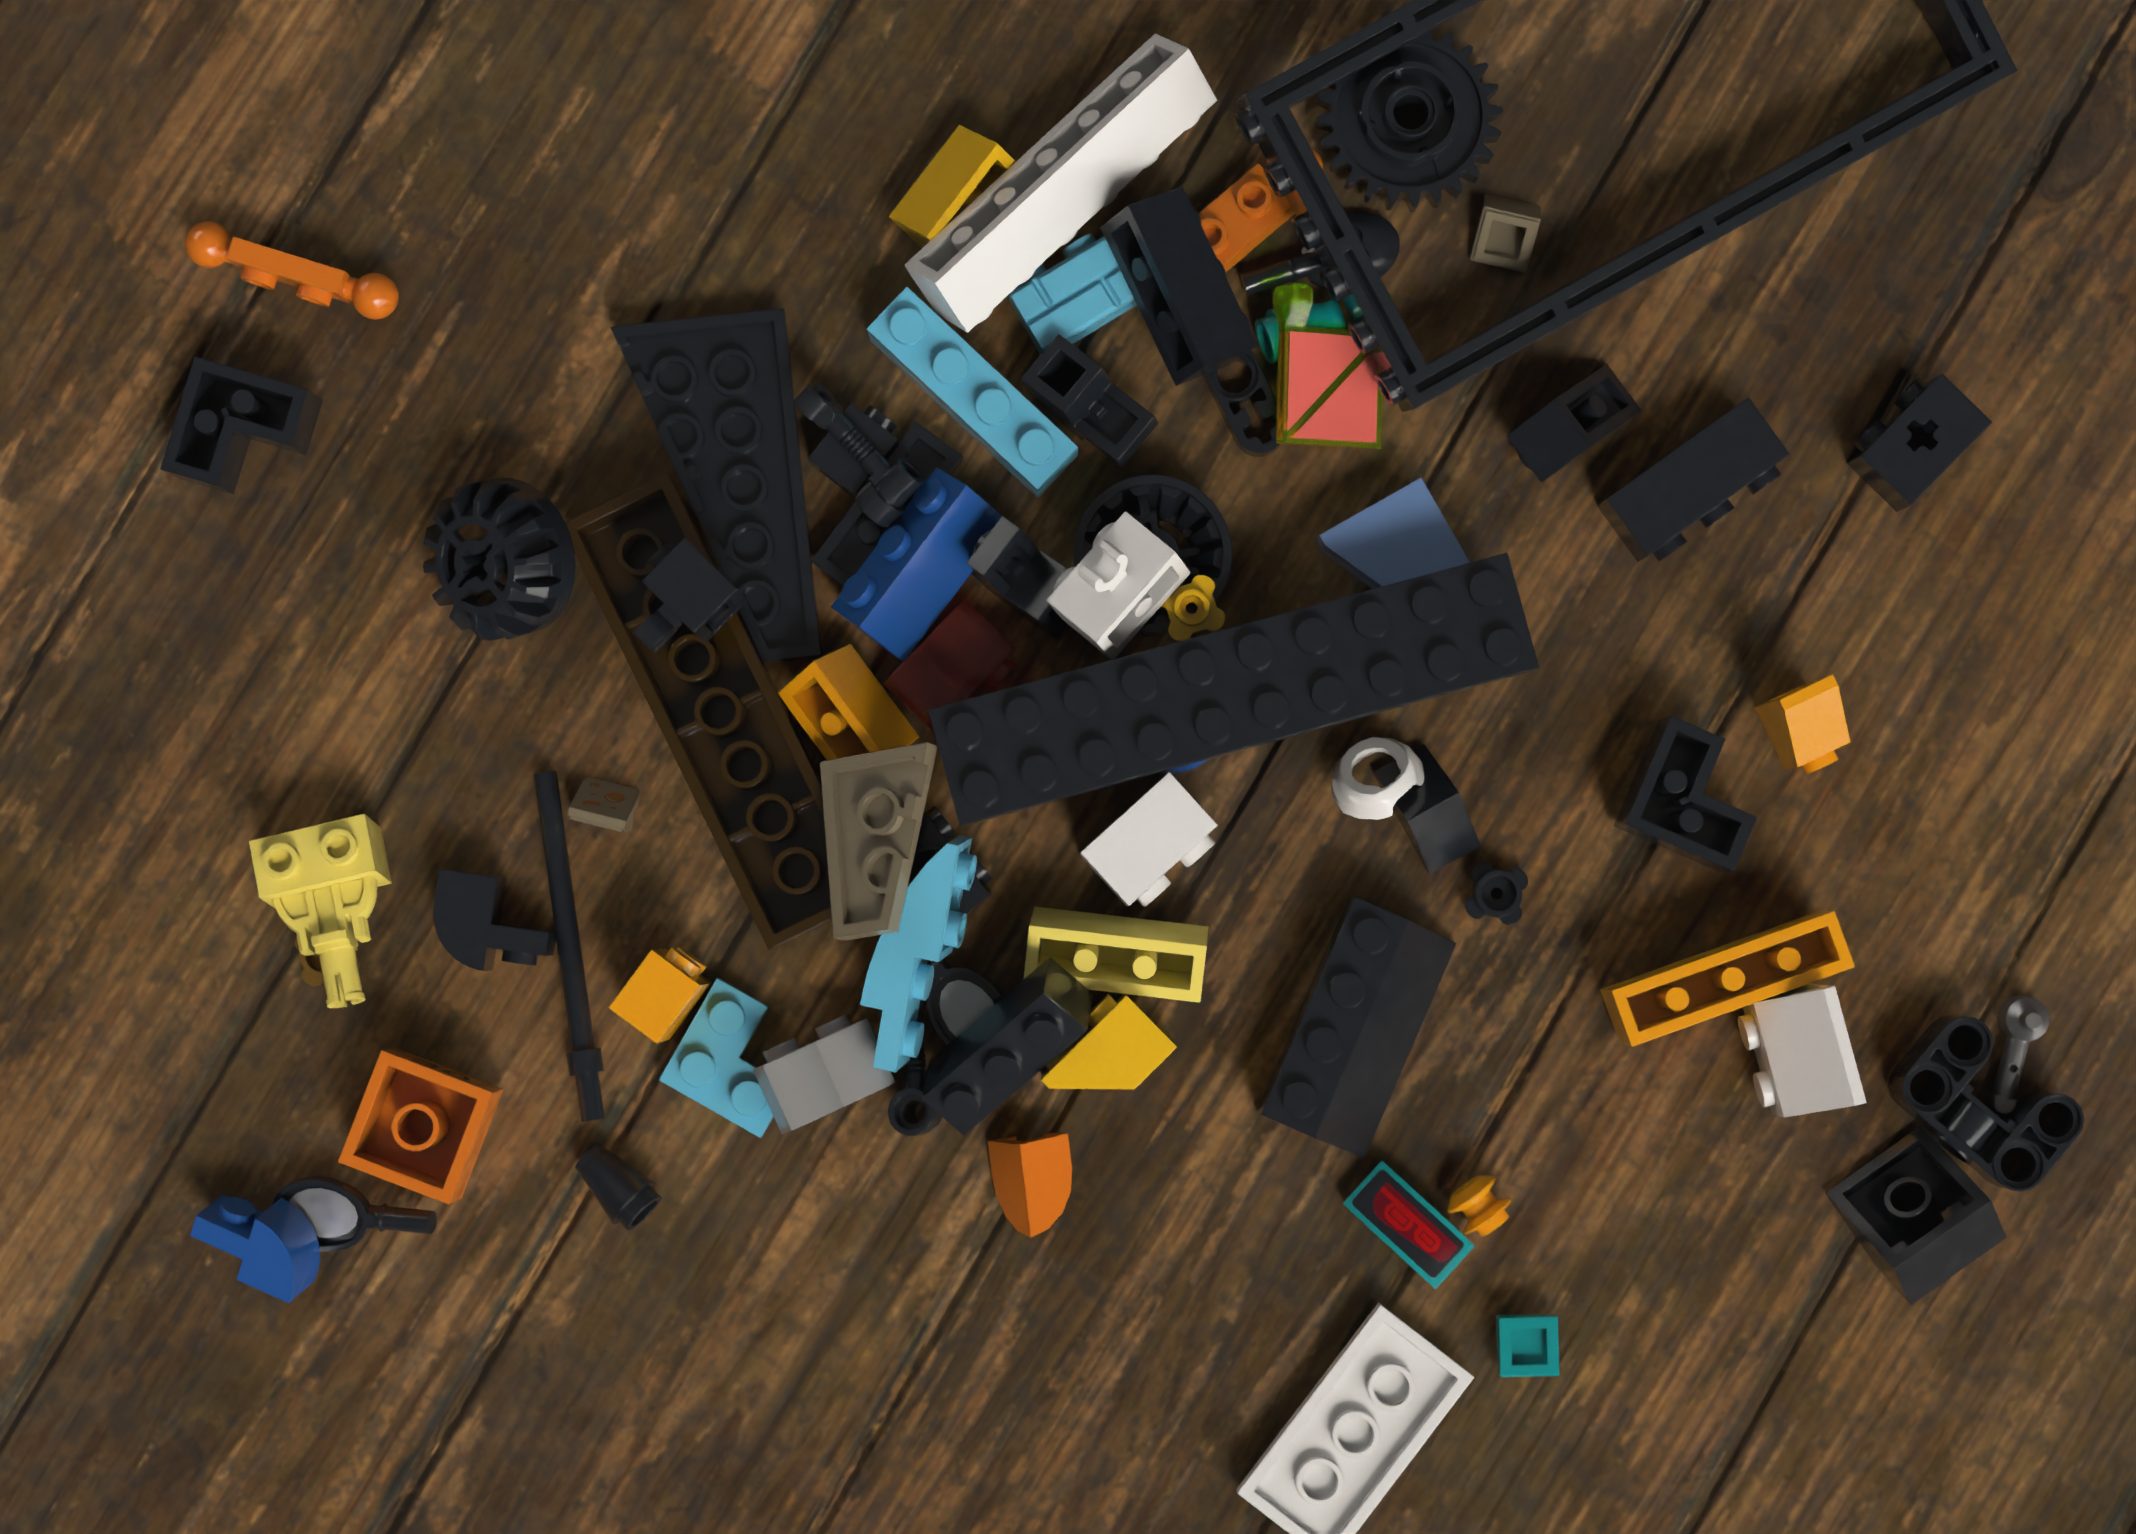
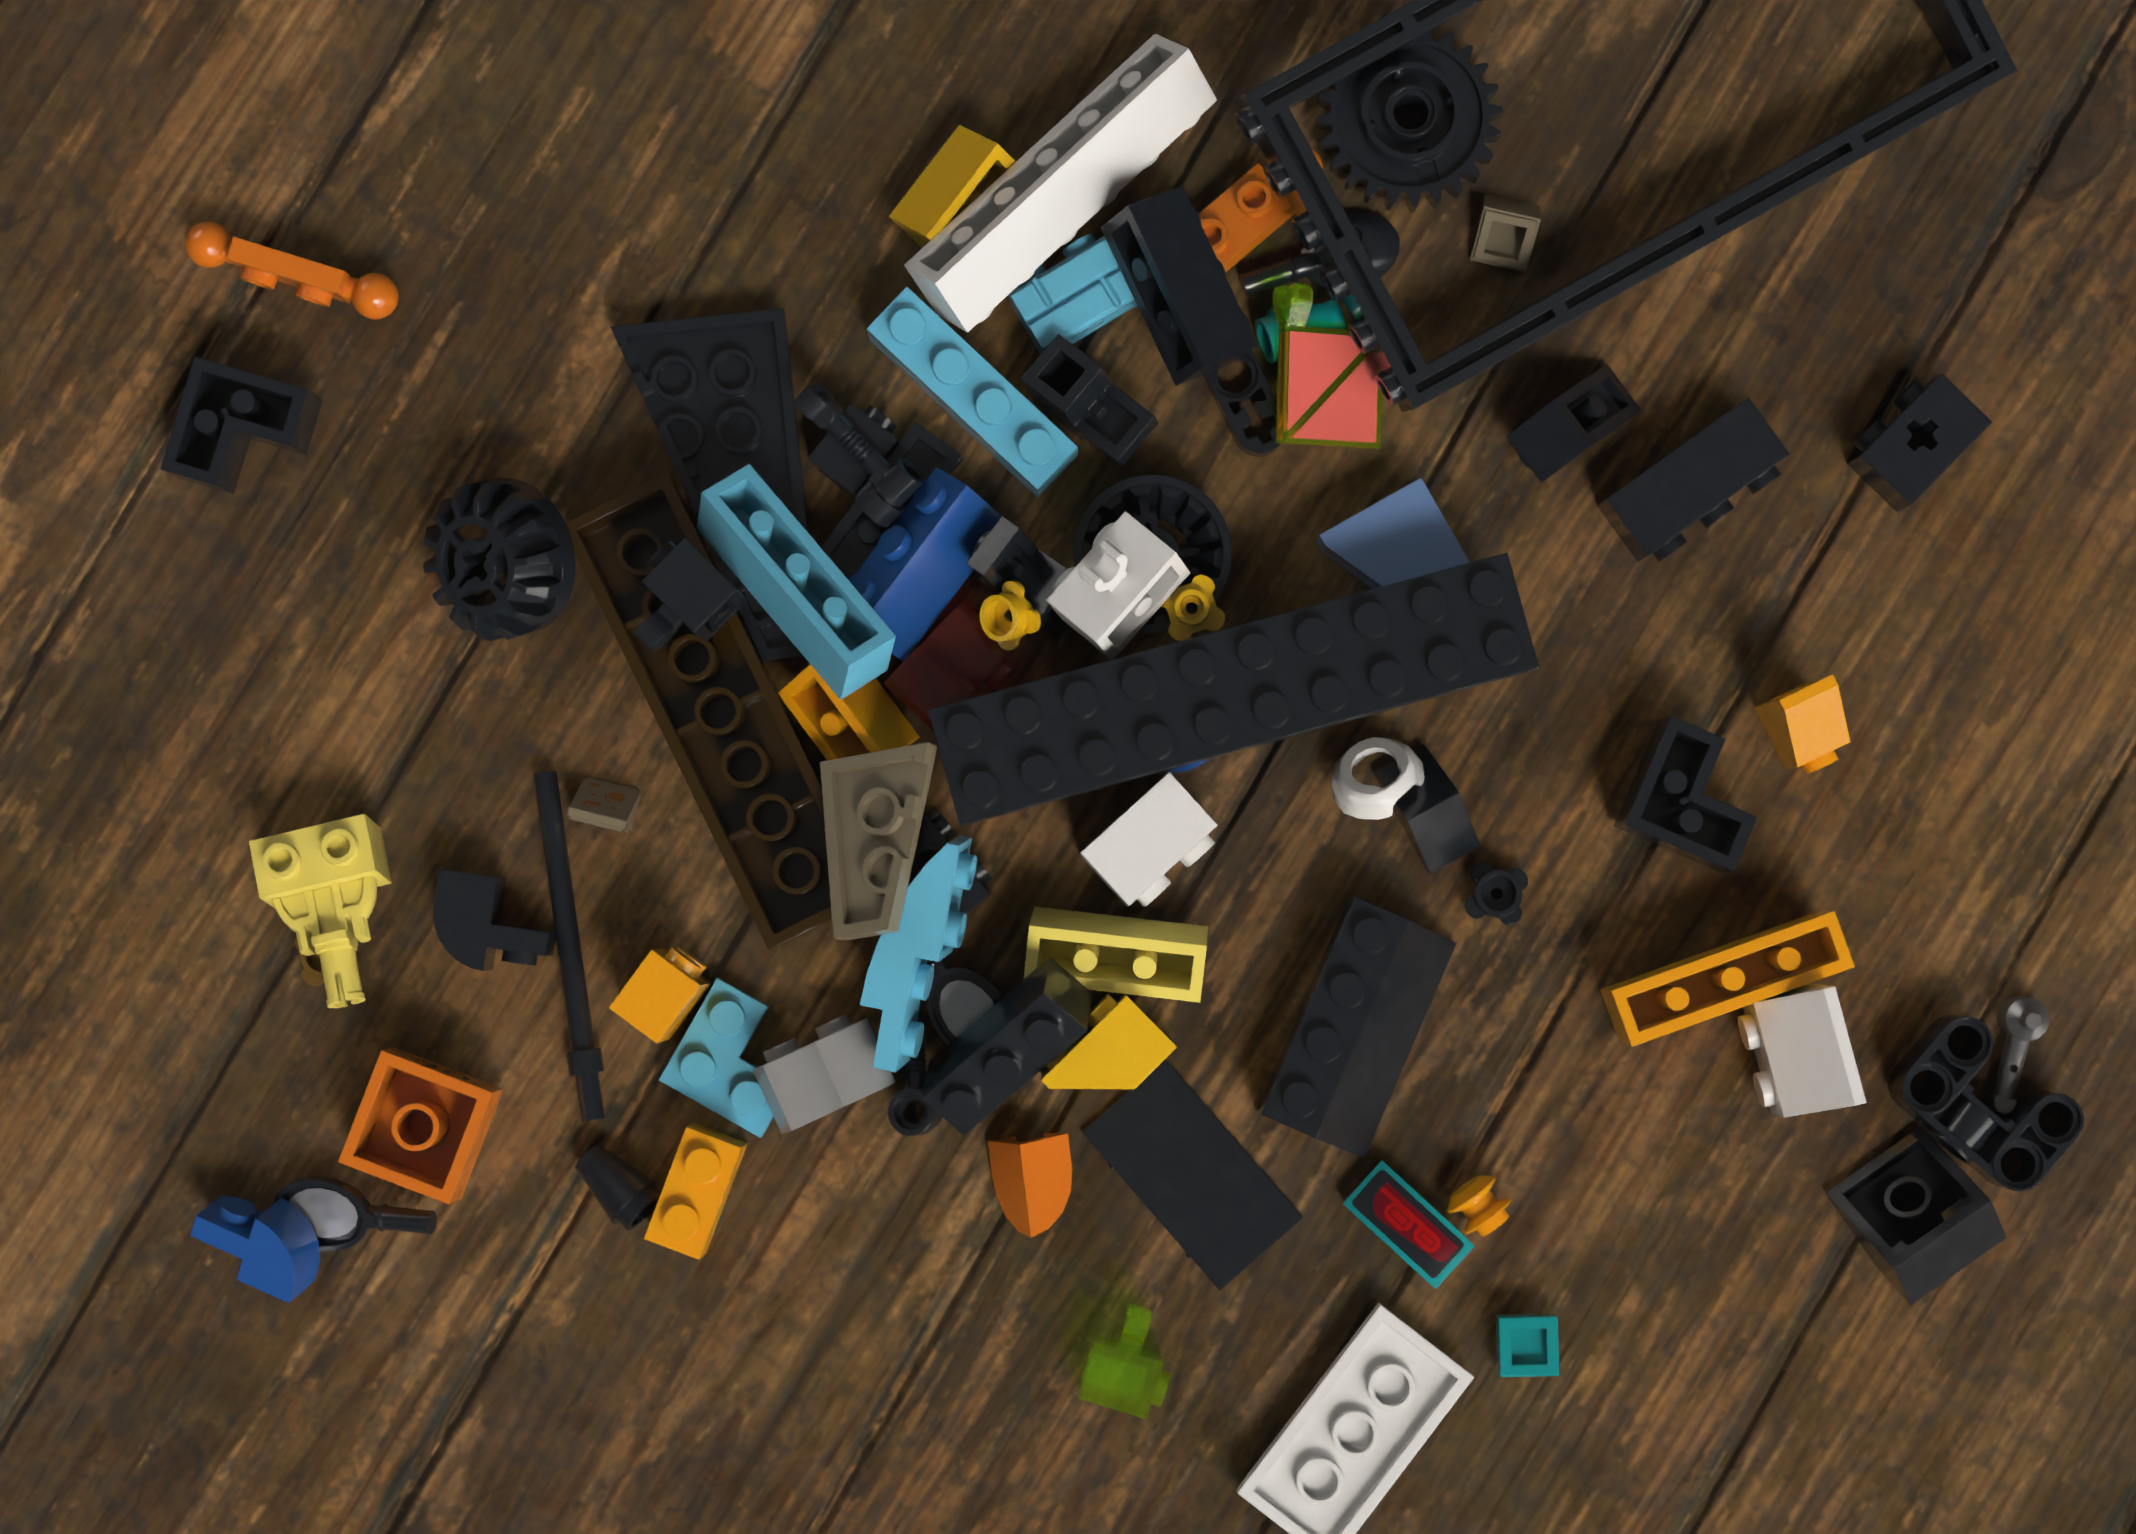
(695, 1191): none -> light orange brick
(795, 581): none -> medium azure brick
(997, 619): none -> yellow plate
(1123, 1373): none -> clear neon green brick
(1192, 1175): none -> black window

